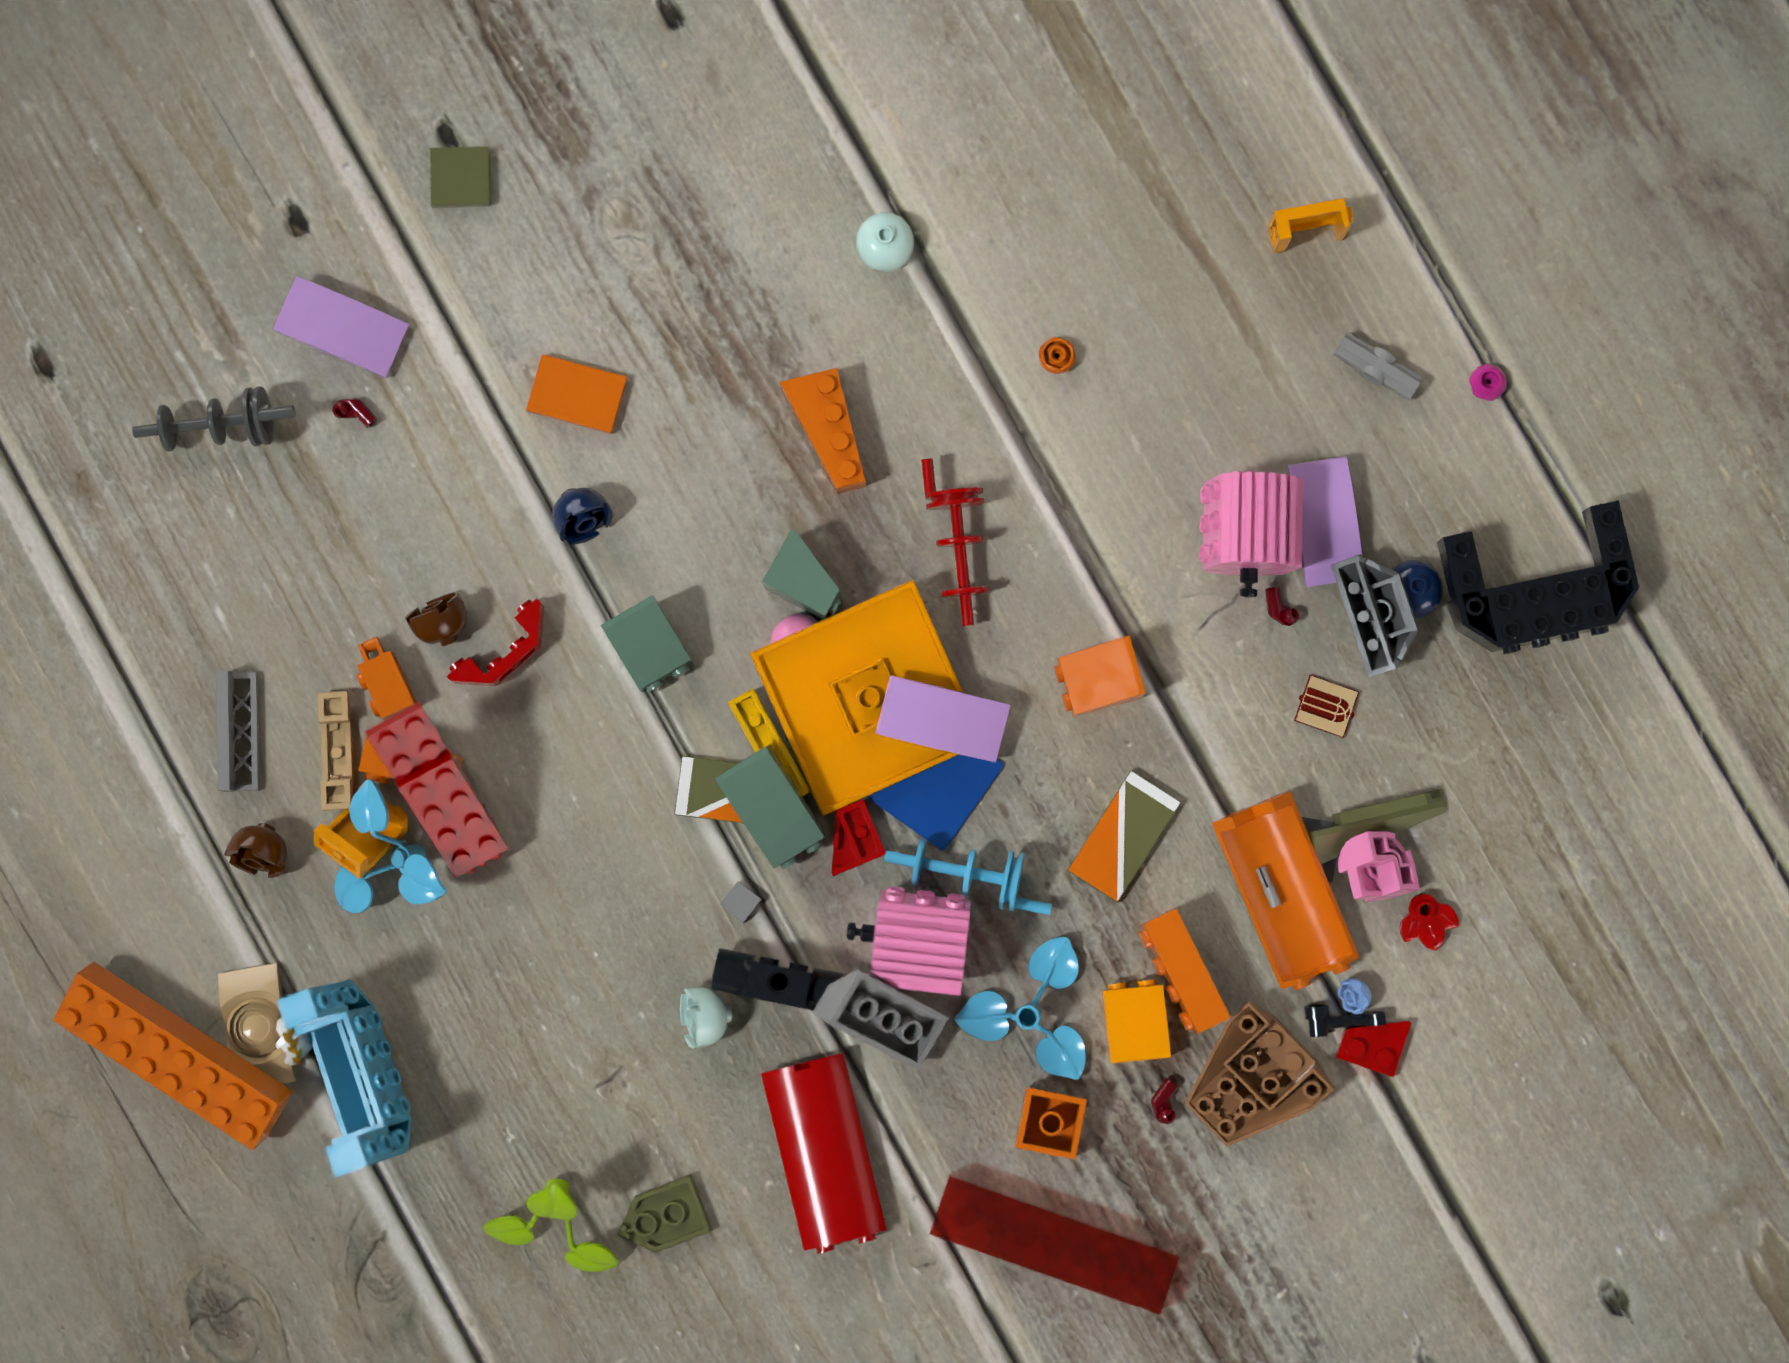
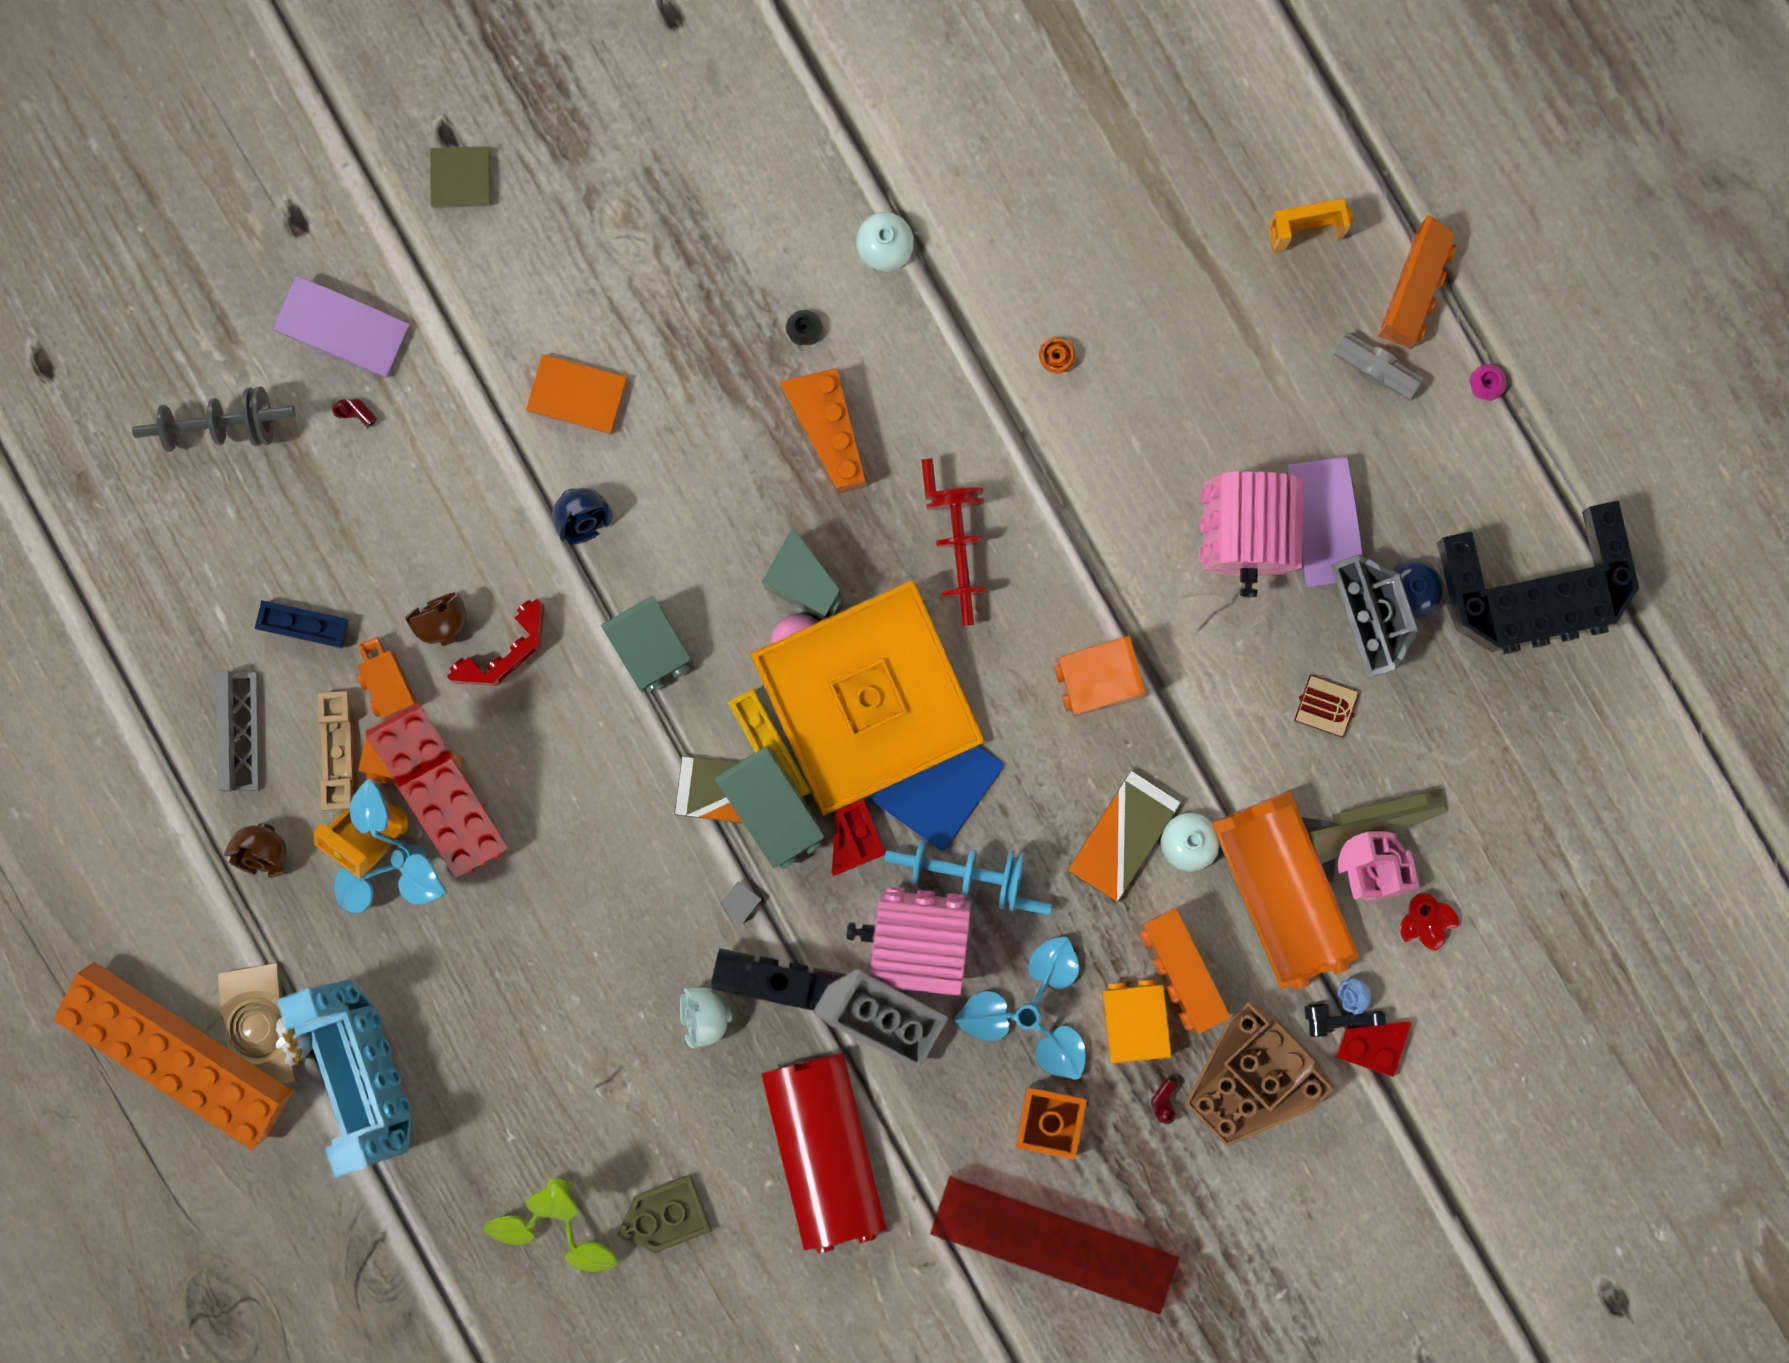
(302, 624): none -> dark blue plate
(810, 334): none -> pearl dark grey plate
(942, 718): lavender slope -> none
(1189, 842): none -> light aqua cylinder
(1268, 888): light grey pin -> none
(1279, 611): dark red arm -> none
(1417, 283): none -> orange slope

